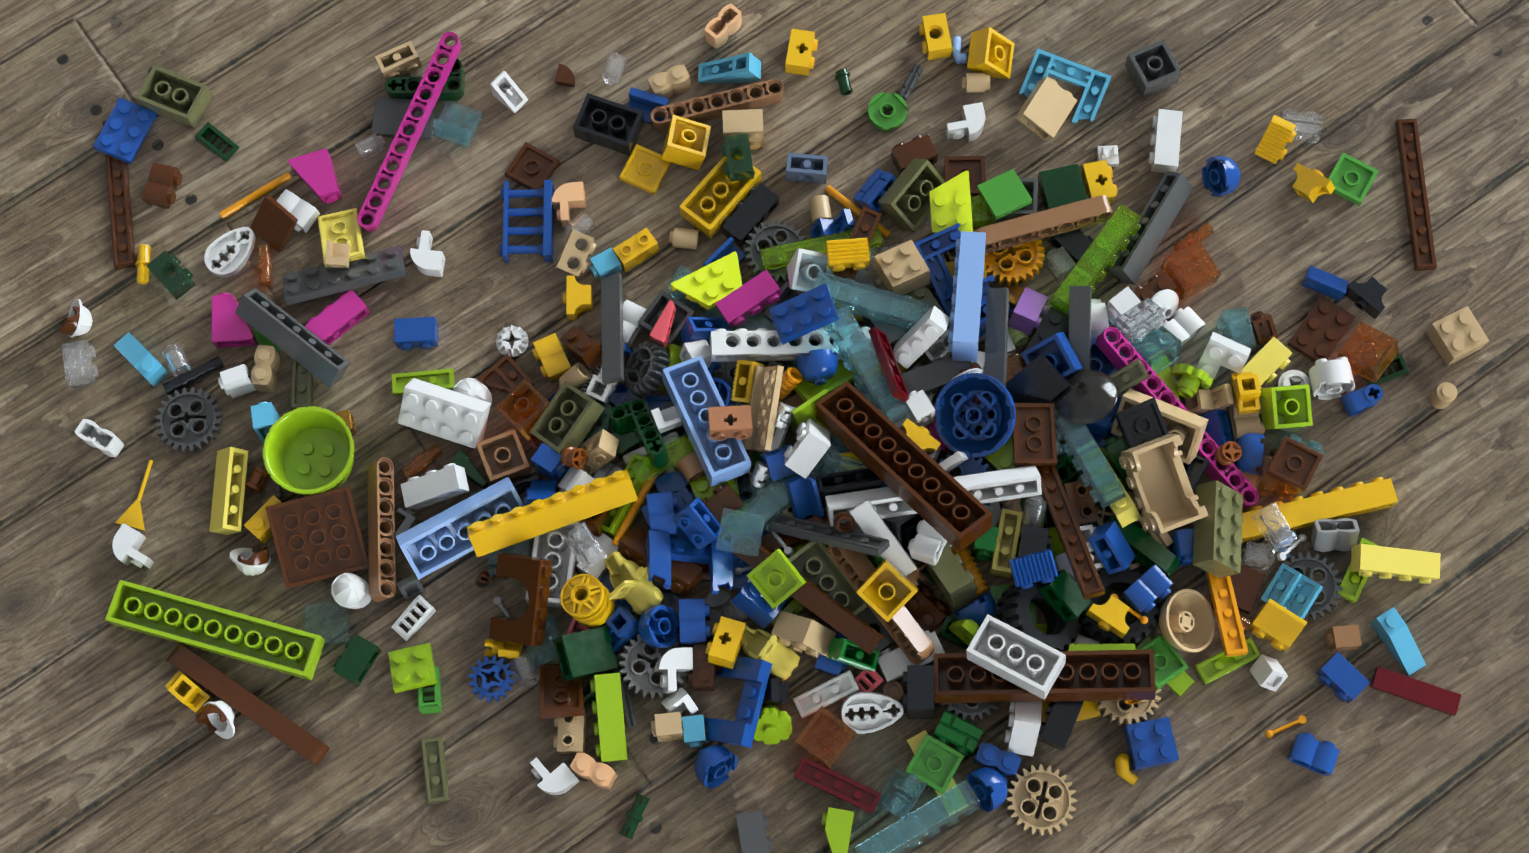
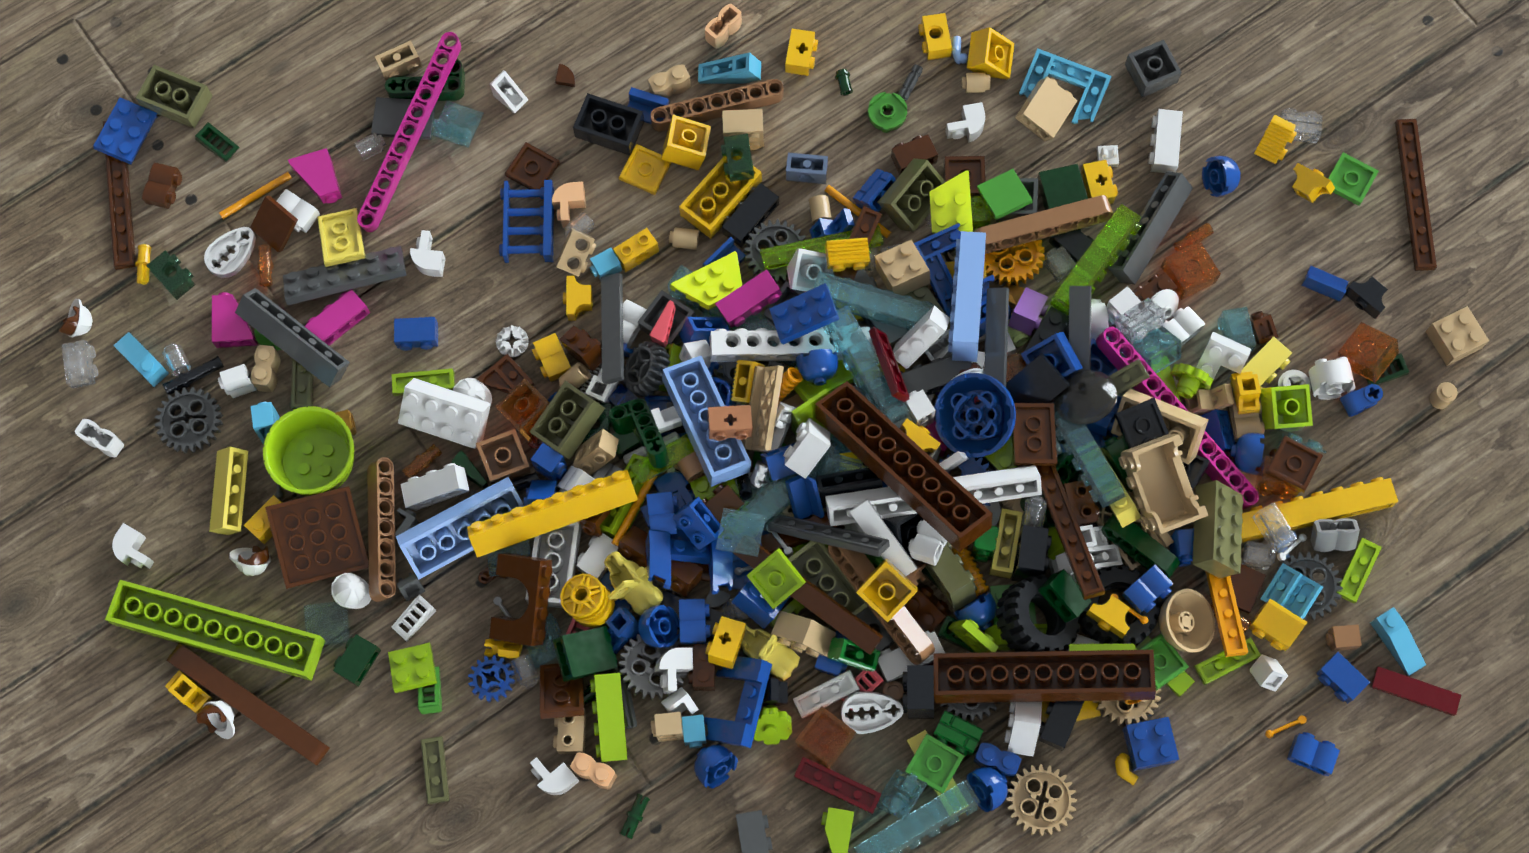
(133, 515): yellow piece -> none
(257, 479): dark orange bush -> none
(337, 255): tan panel -> none
(574, 457): dark orange wheel -> none
(584, 546): clear brick -> none
(613, 68): clear brick -> none
(843, 527): reddish brown plate -> none
(1016, 656): white brick -> none
(1033, 568): blue brick -> none
(1111, 547): blue brick -> none
(1231, 449): dark orange wheel -> none
(1321, 330): reddish brown plate -> none
(1395, 562): light yellow brick -> none

